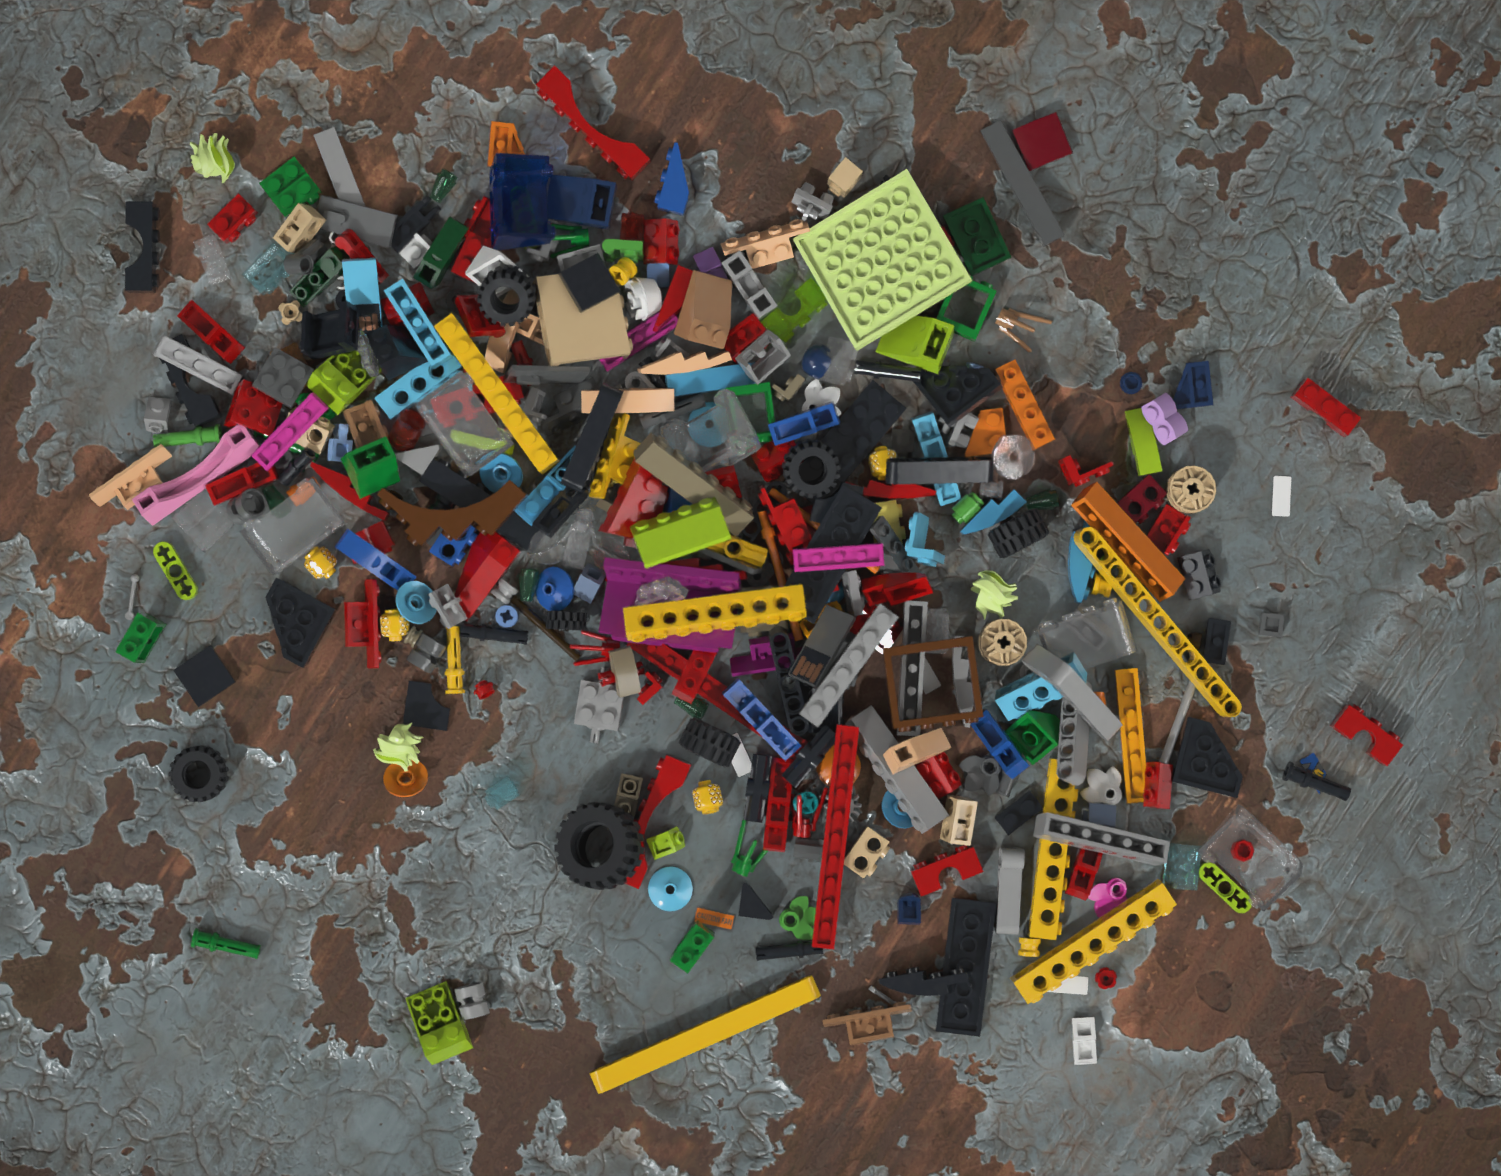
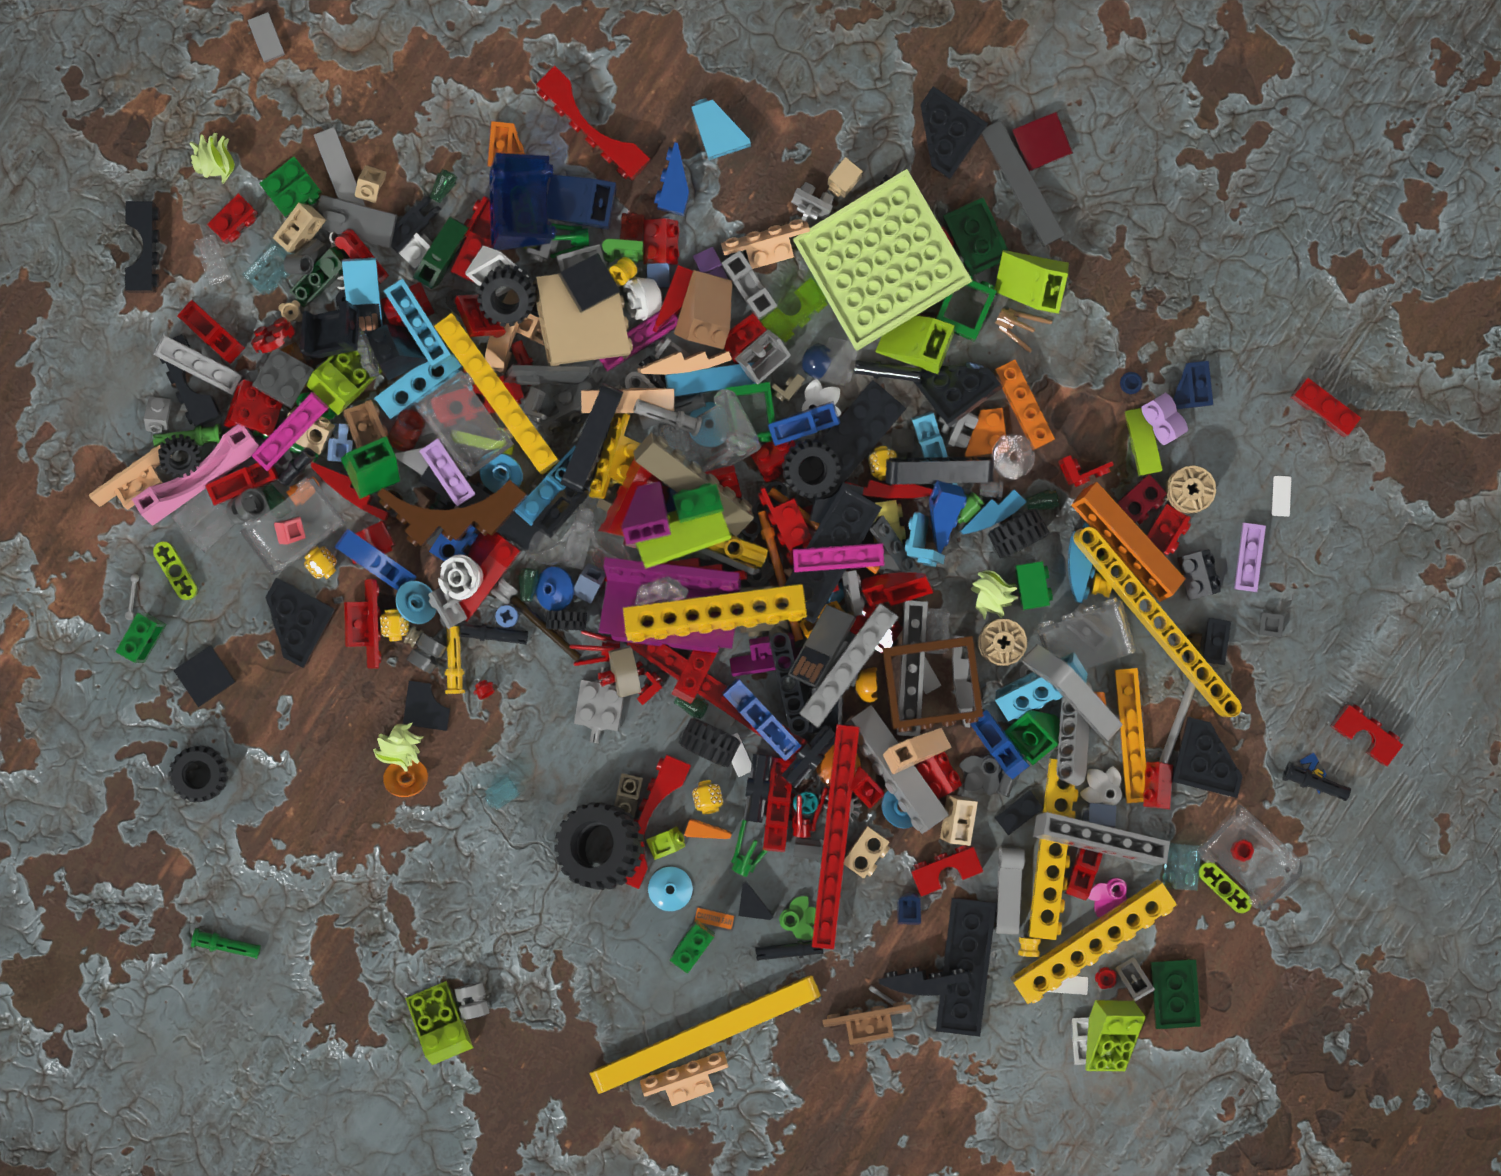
(180, 467): none -> black tyre
(266, 37): none -> light grey tile
(272, 337): none -> red plate
(289, 530): none -> coral slope
(369, 183): none -> tan bracket
(447, 472): none -> lavender plate
(460, 577): none -> white cone
(646, 515): none -> magenta slope
(676, 419): none -> light grey pin
(686, 1080): none -> light nougat bracket
(698, 502): none -> green bracket
(704, 830): none -> orange slope
(717, 130): none -> medium azure slope
(866, 788): none -> red slope
(867, 684): none -> light orange hair
(945, 507): none -> blue slope
(949, 131): none -> black plate
(1032, 280): none -> lime slope
(1033, 585): none -> green brick
(1112, 1034): none -> lime slope
(1134, 979): none -> light grey slope
(1175, 994): none -> dark green plate
(1249, 557): none -> lavender plate

